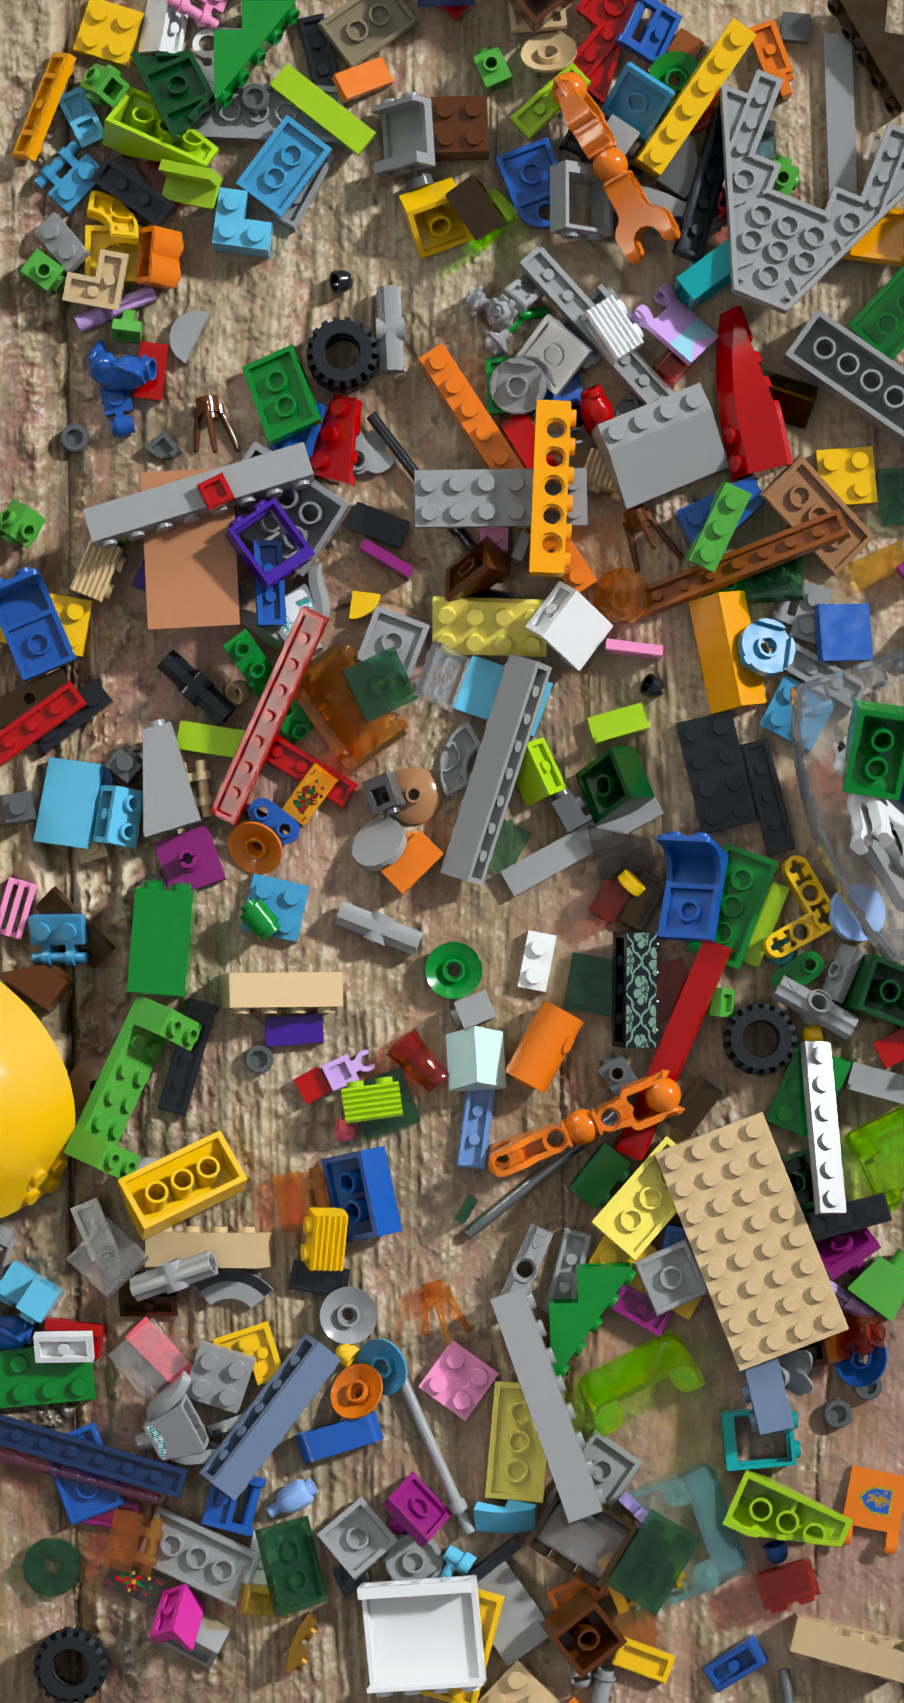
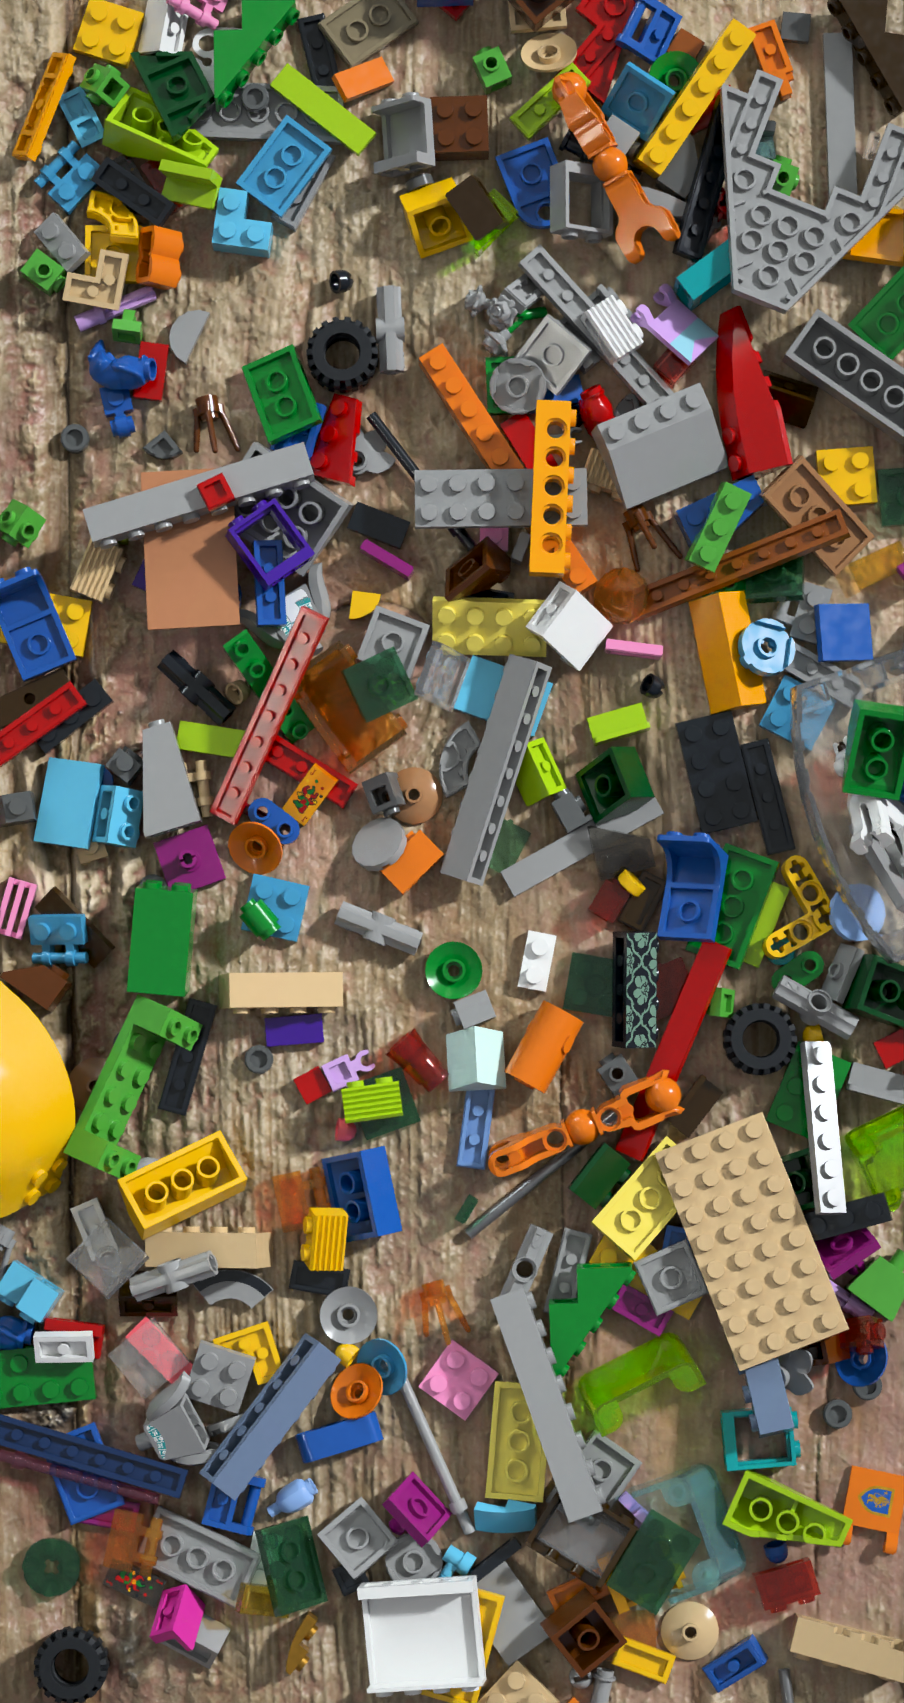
(687, 1615): none -> tan dish

